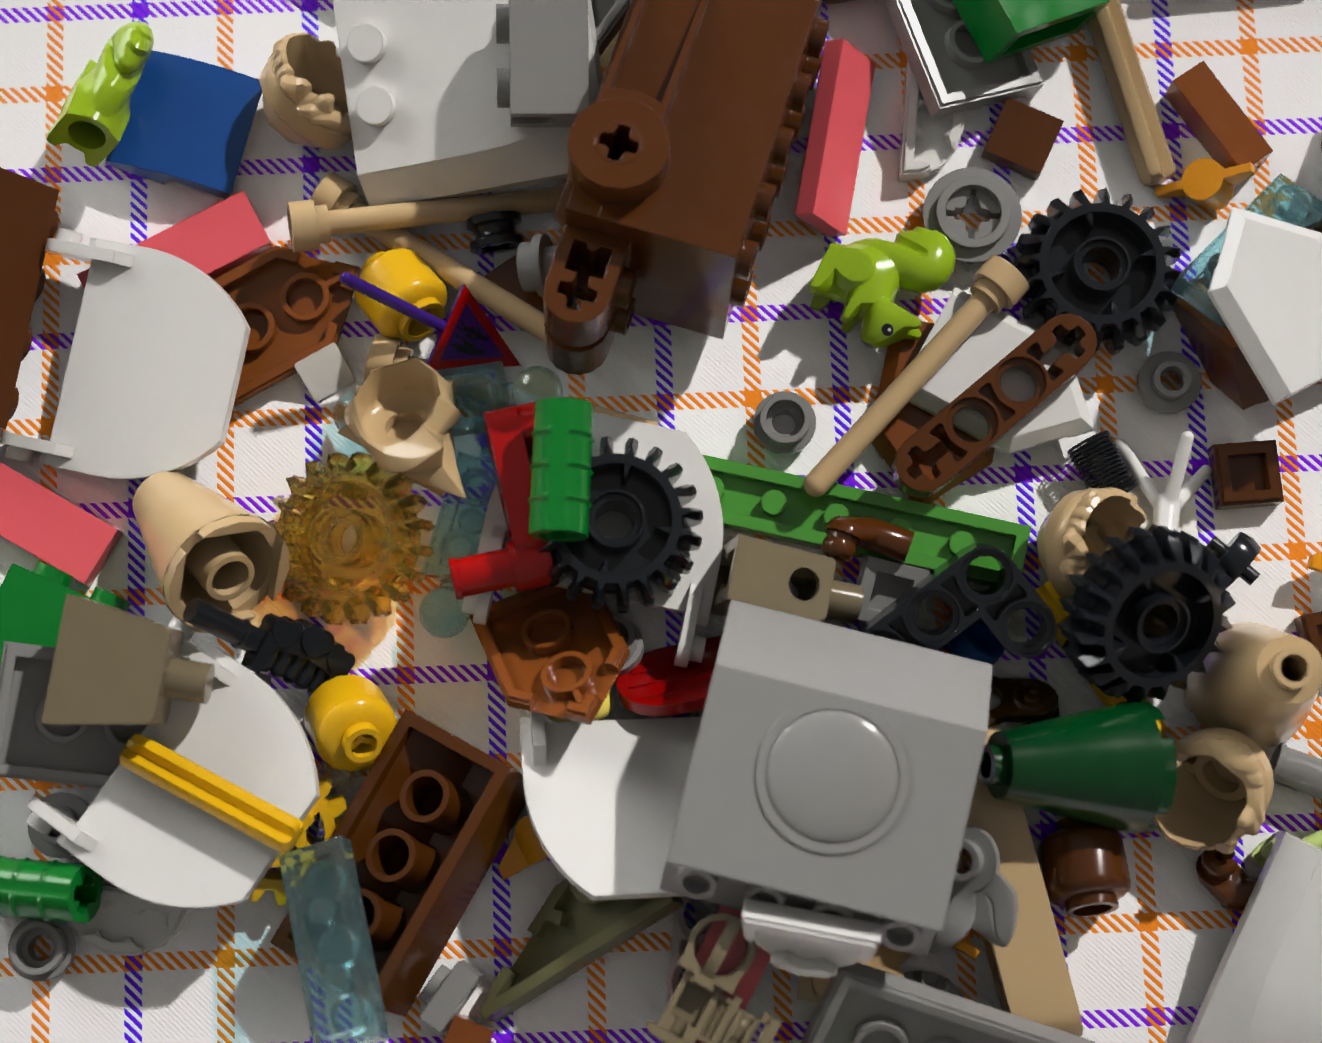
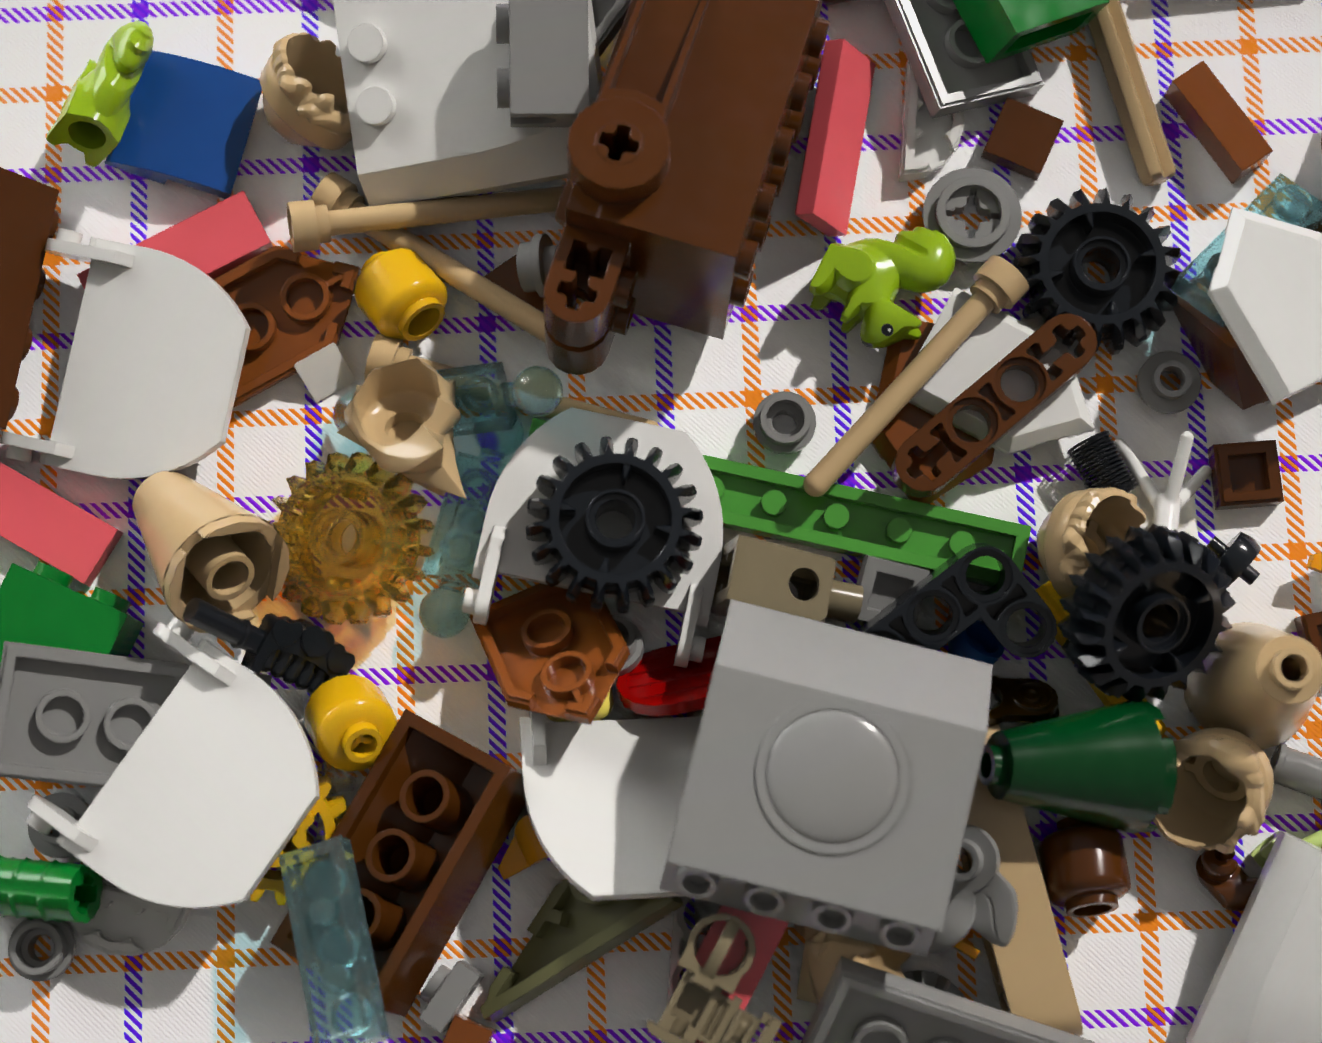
(119, 668): dark tan torso -> none
(211, 793): yellow axle -> none
(464, 337): piece -> none
(495, 232): black bush -> none
(518, 564): red beam -> none
(561, 469): green axle -> none
(809, 940): white tile -> none
(869, 533): reddish brown arm -> none
(1207, 183): light orange piece -> none

